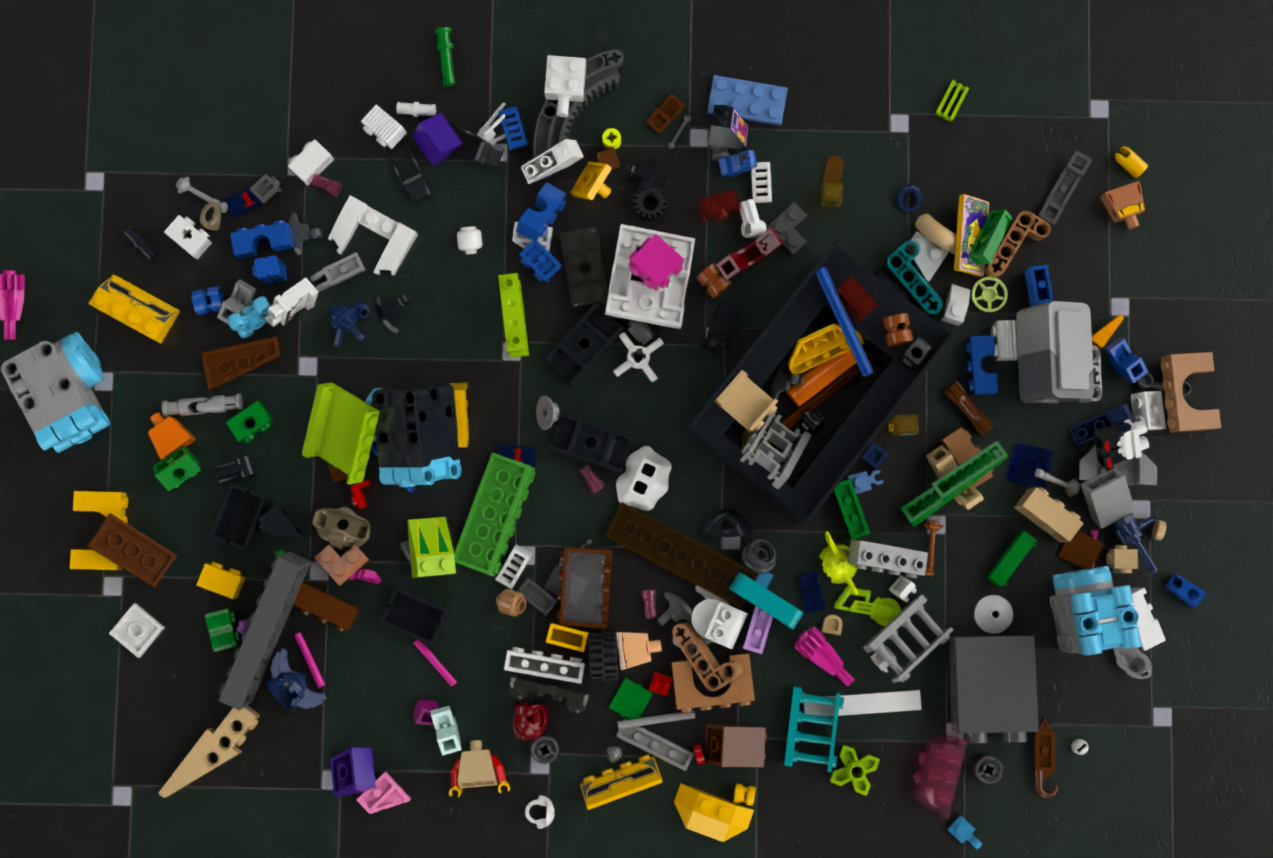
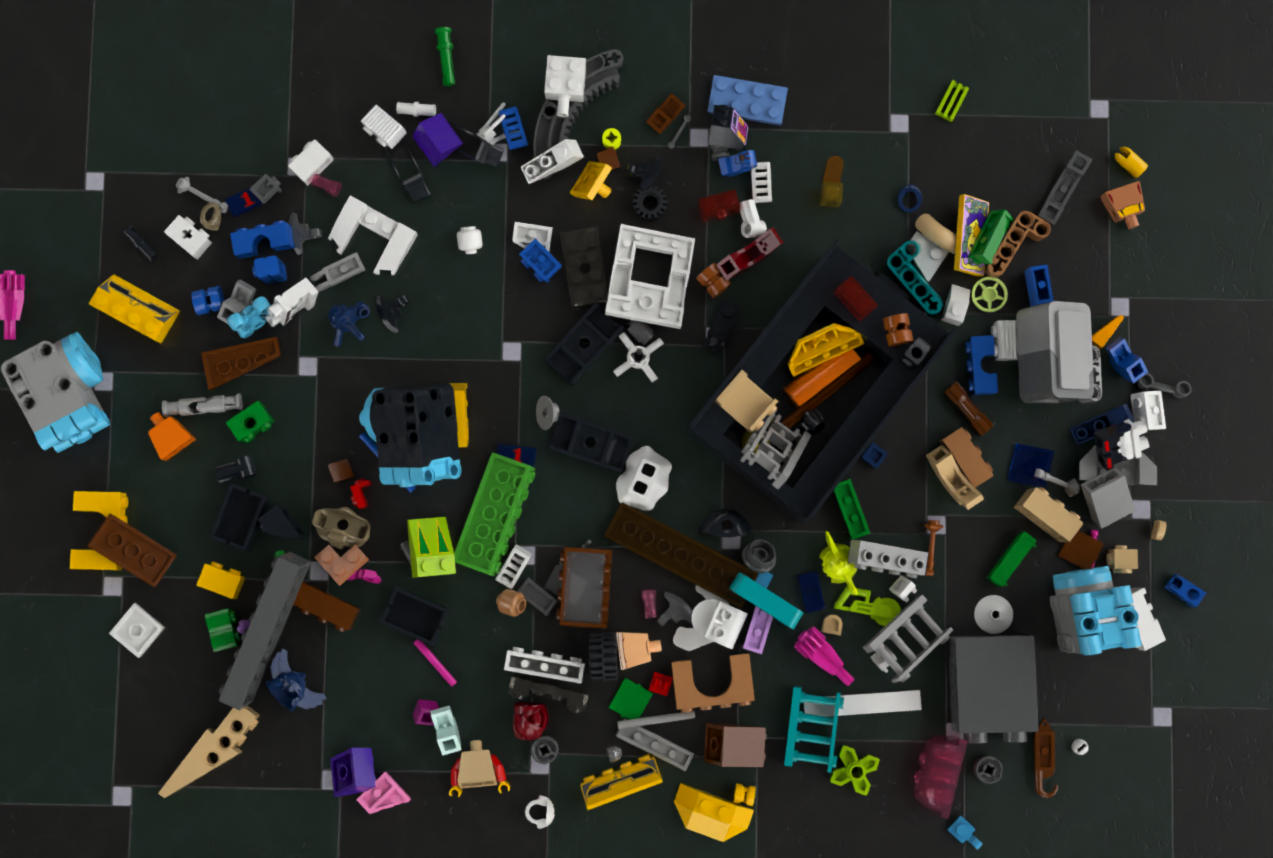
(182, 459): green brick -> none
(309, 660): dark pink bar -> none
(341, 430): lime panel -> none
(513, 315): lime fence -> none
(534, 223): blue arch -> none
(567, 637): yellow piece -> none
(594, 482): clear pink pin -> none
(655, 263): dark pink brick -> none
(698, 754): red tile -> none
(704, 653): medium nougat beam -> none
(781, 381): dark grey piece -> none
(785, 227): dark grey plate -> none
(844, 321): blue axle -> none
(861, 481): medium blue plate -> none
(904, 425): clear yellow brick -> none
(954, 483): green slope -> none
(1130, 532): dark blue piece -> none
(1133, 662): light grey arm -> none
(1180, 415): medium nougat arch -> none

